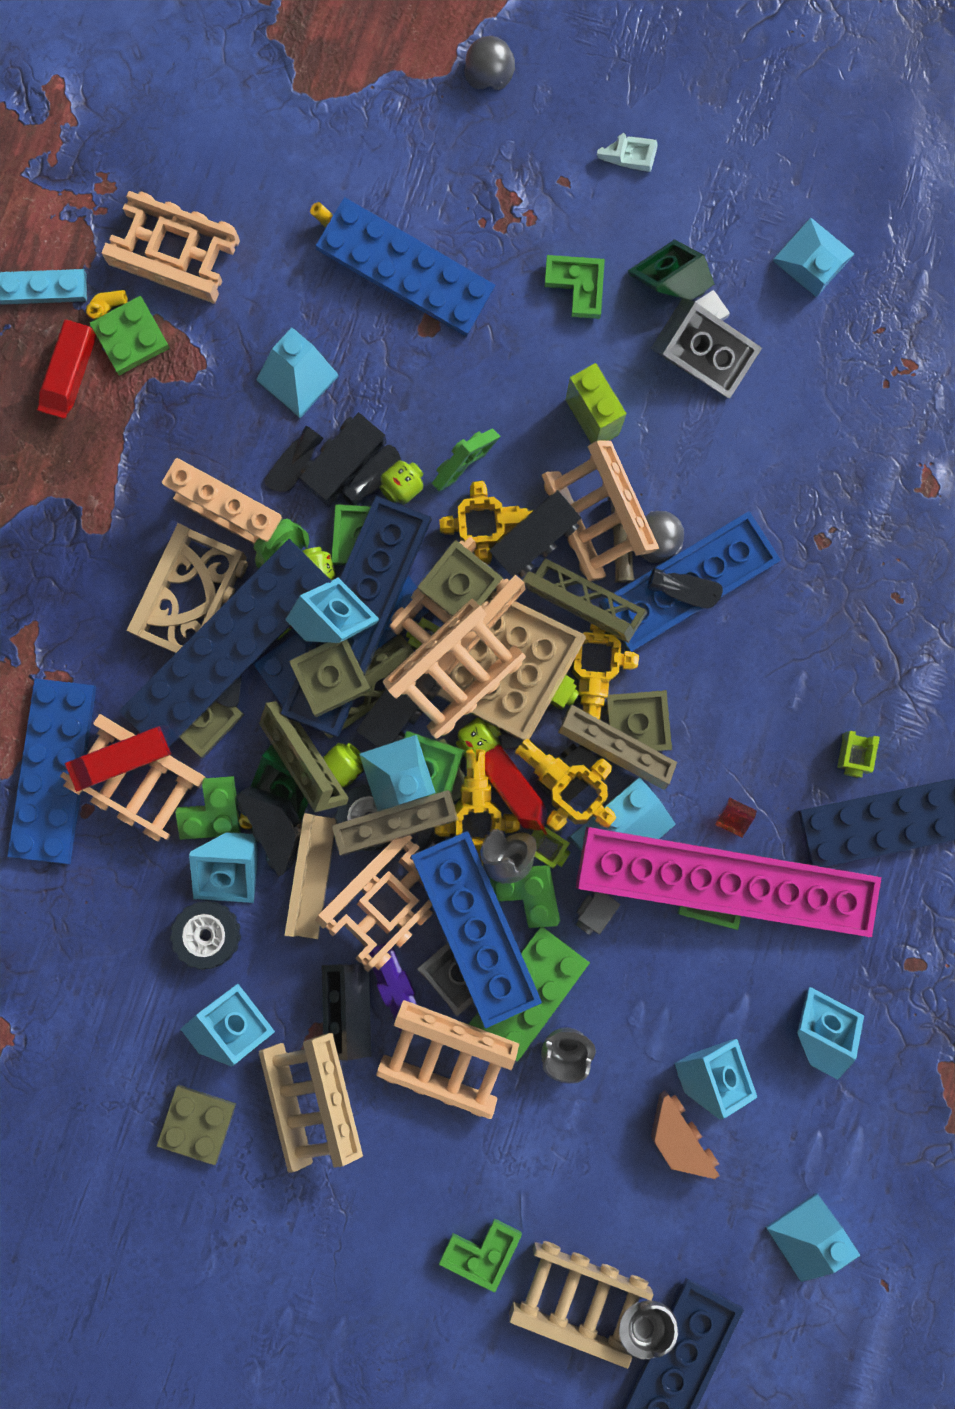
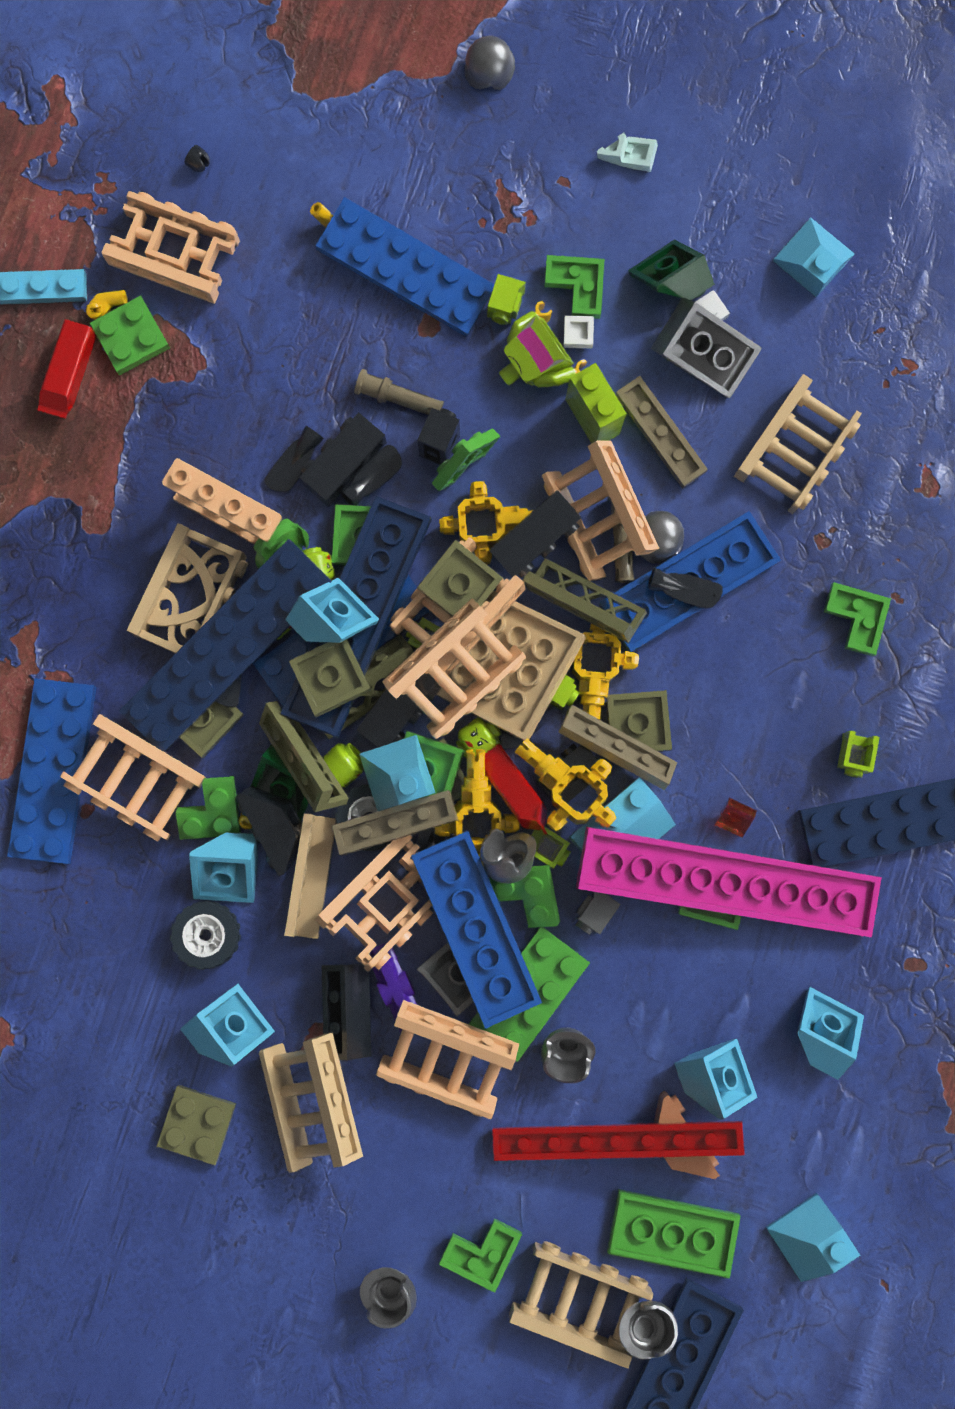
(118, 758): red piece -> none
(197, 159): none -> black hinge
(296, 373): medium azure slope -> none
(386, 391): none -> dark tan pin
(388, 1297): none -> flat silver helmet
(401, 482): lime head -> none
(439, 436): none -> black brick
(505, 299): none -> lime window
(537, 352): none -> lime torso
(578, 332): none -> white plate
(619, 1141): none -> red plate
(661, 432): none -> dark tan plate
(673, 1233): none -> bright green tile
(770, 443): none -> tan fence
(867, 614): none -> bright green plate

